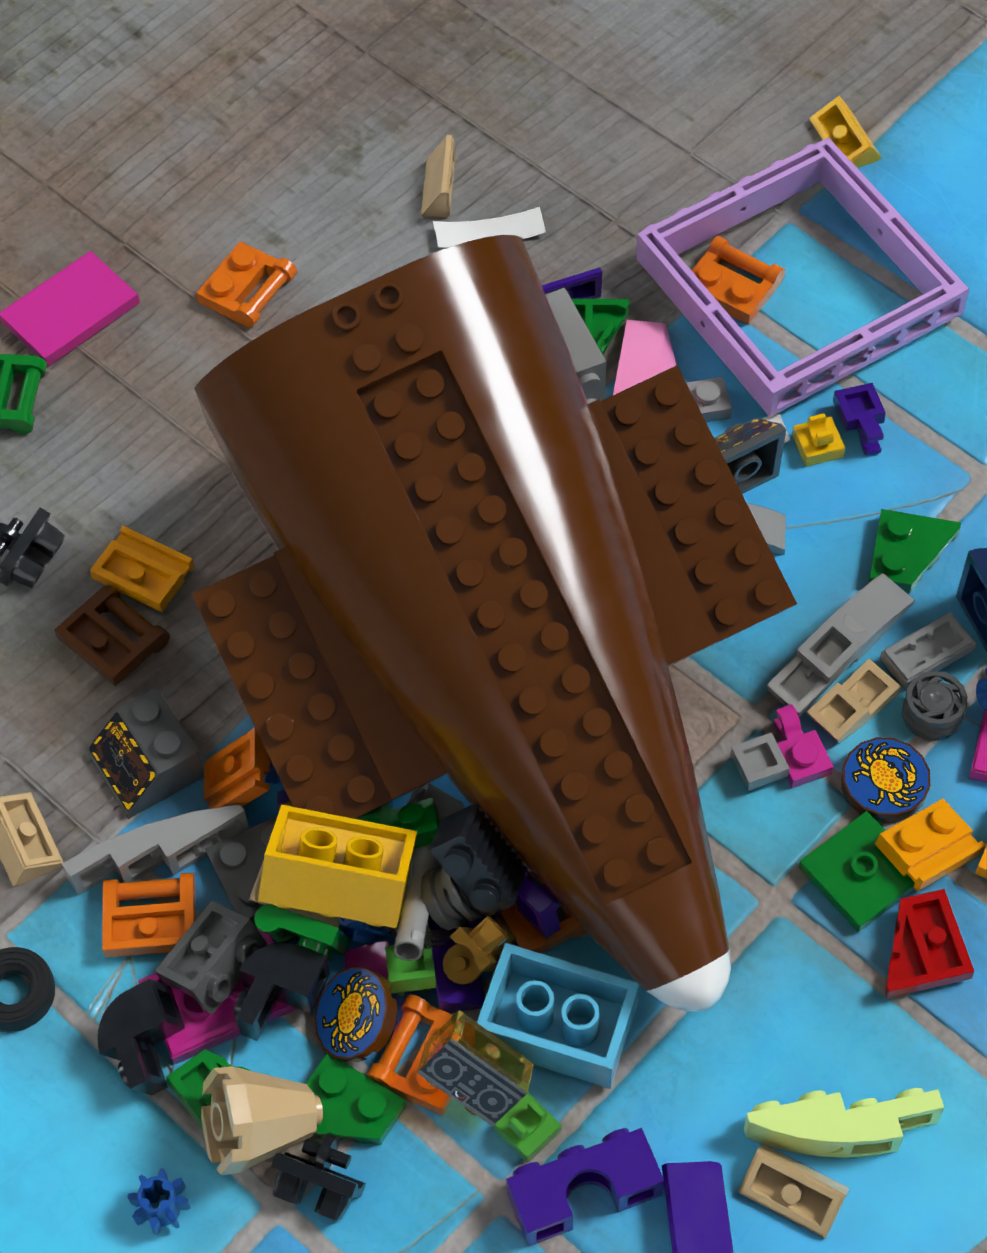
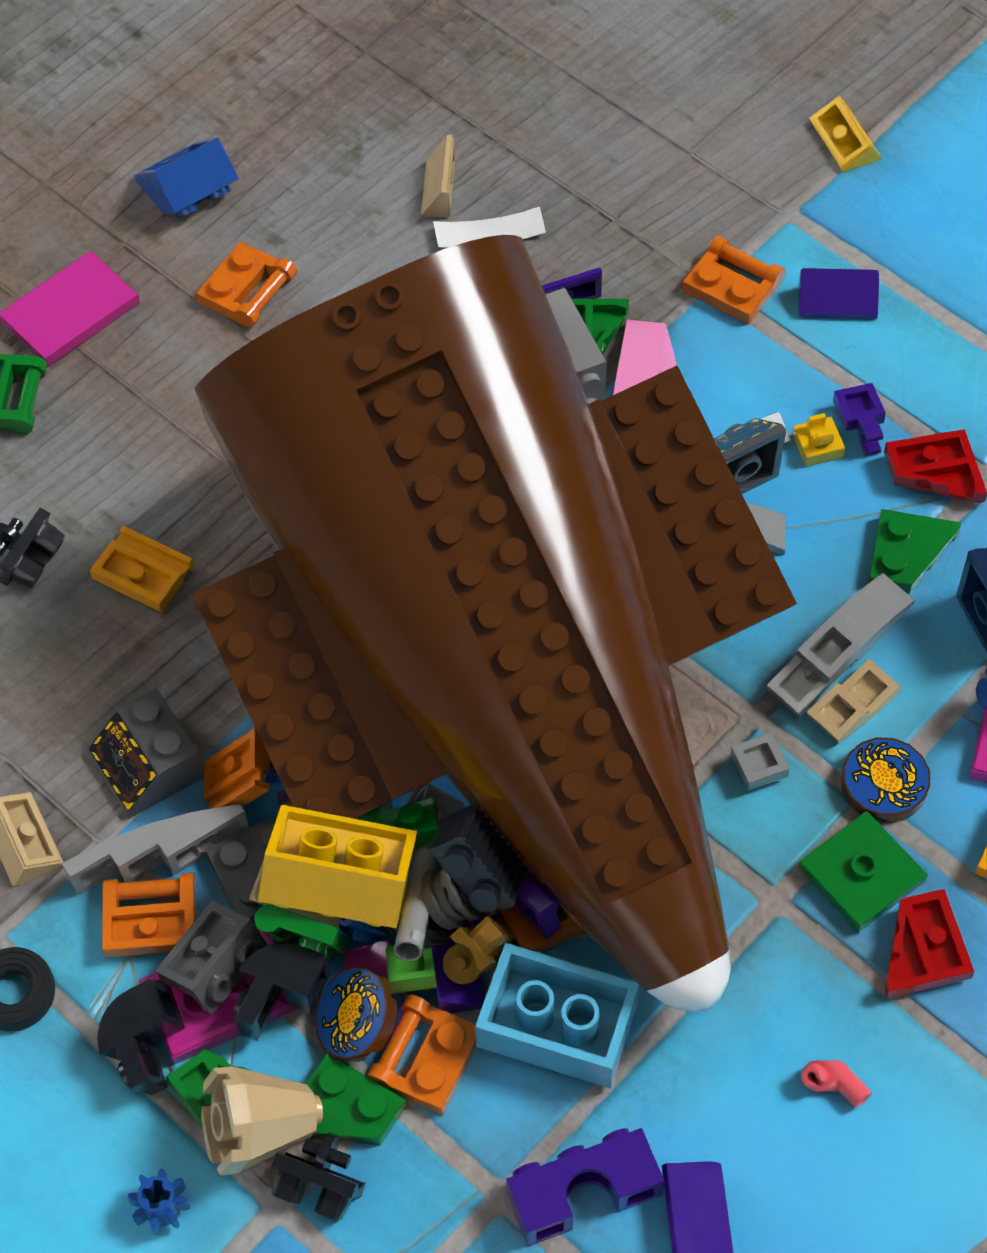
(102, 643): reddish brown plate -> none
(188, 177): none -> blue slope
(475, 1068): brick -> none
(528, 1127): bright green tile -> none
(711, 398): light grey plate -> none
(793, 1190): tan slope -> none
(801, 751): dark pink plate -> none
(821, 162): lavender window -> none
(824, 1128): yellowish green slope -> none
(835, 1077): none -> coral arm
(838, 293): none -> dark purple slope
(928, 649): light grey plate -> none
(929, 844): light orange plate -> none
(934, 707): dark grey wheel -> none
(937, 465): none -> red wing

